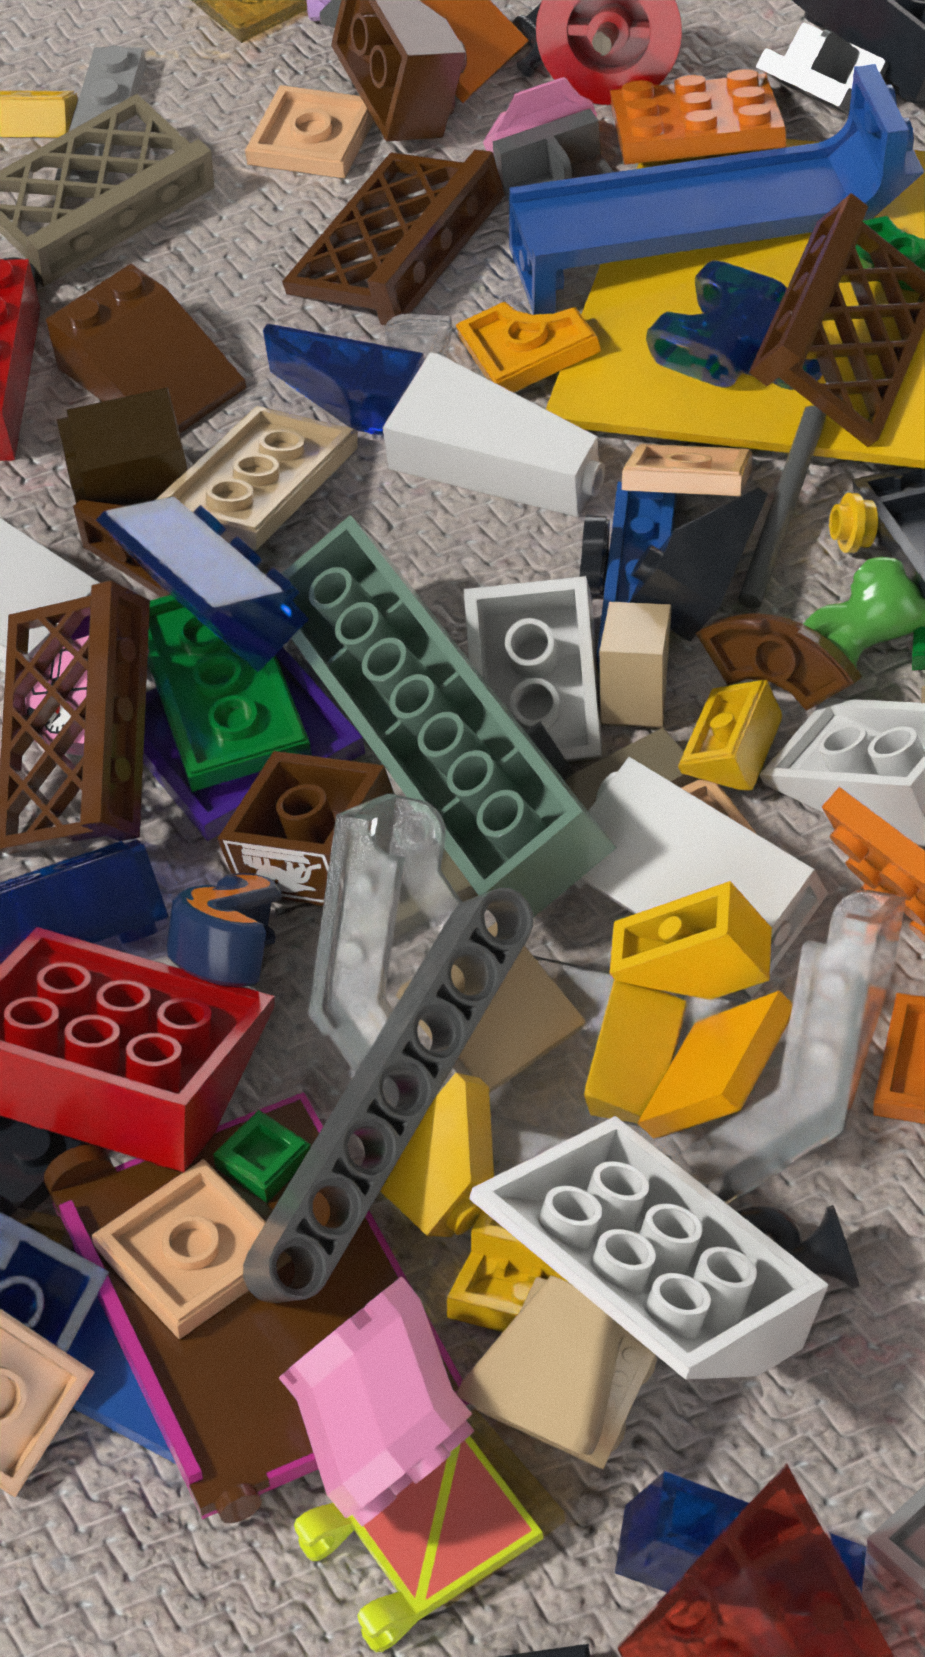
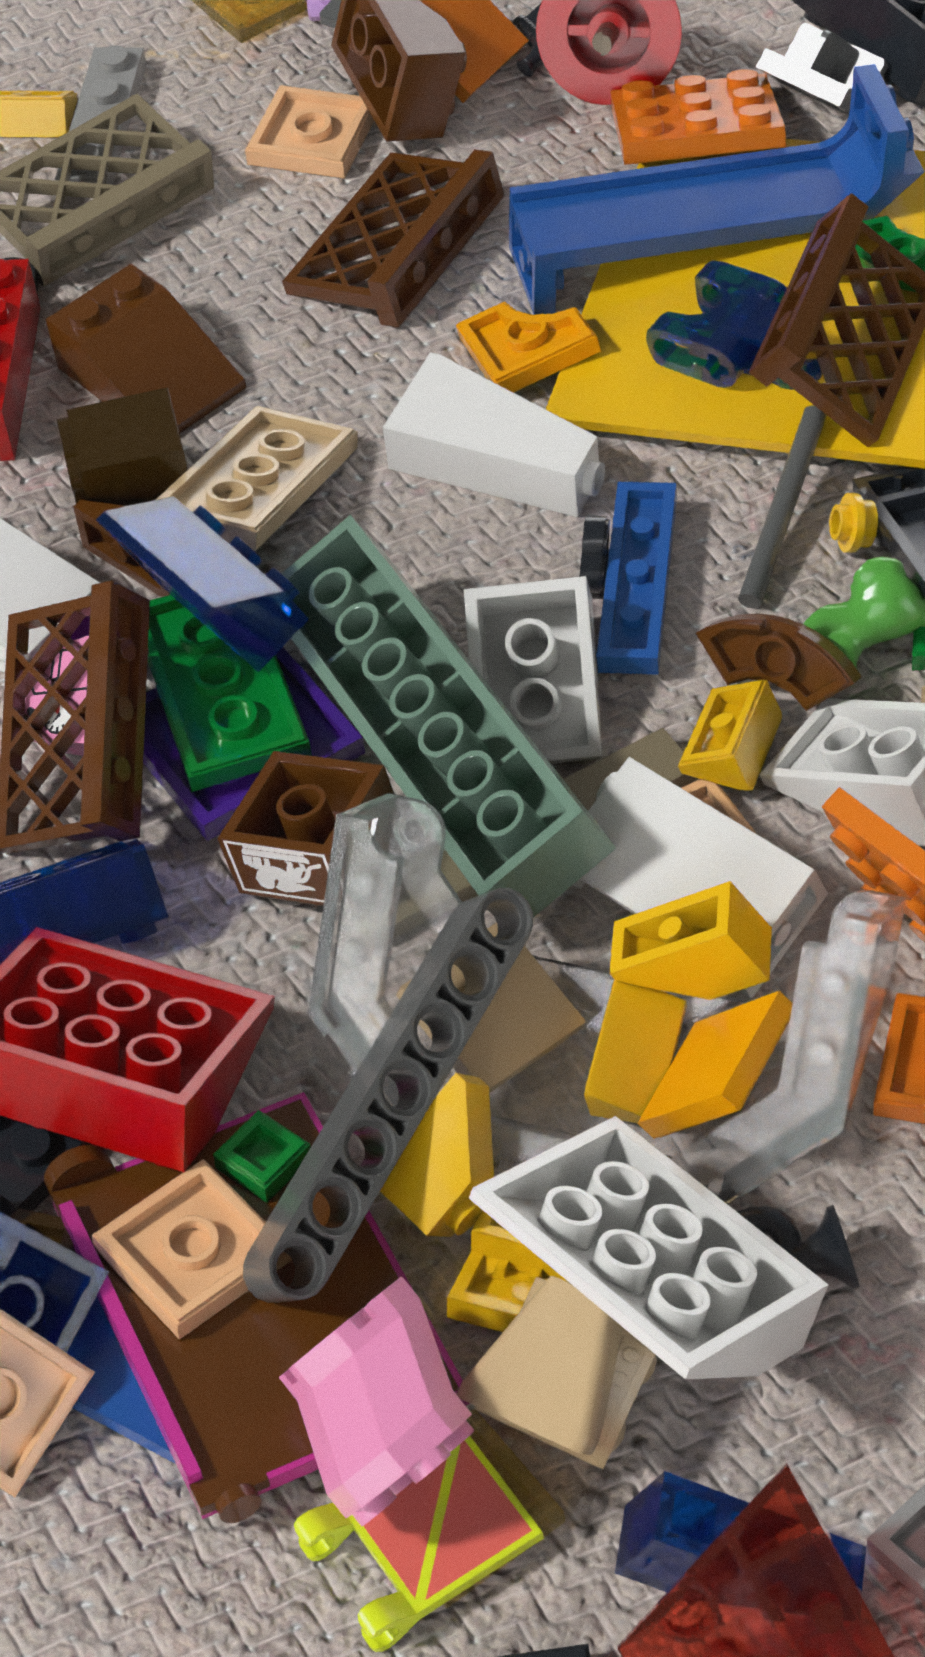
(223, 929): dark blue animal -> none
(342, 375): clear blue slope -> none
(420, 333): clear tile -> none
(537, 107): bright pink slope -> none
(550, 750): black tile -> none
(551, 152): dark grey panel -> none
(634, 664): tan slope -> none
(687, 470): light nougat tile -> none
(697, 563): black slope -> none

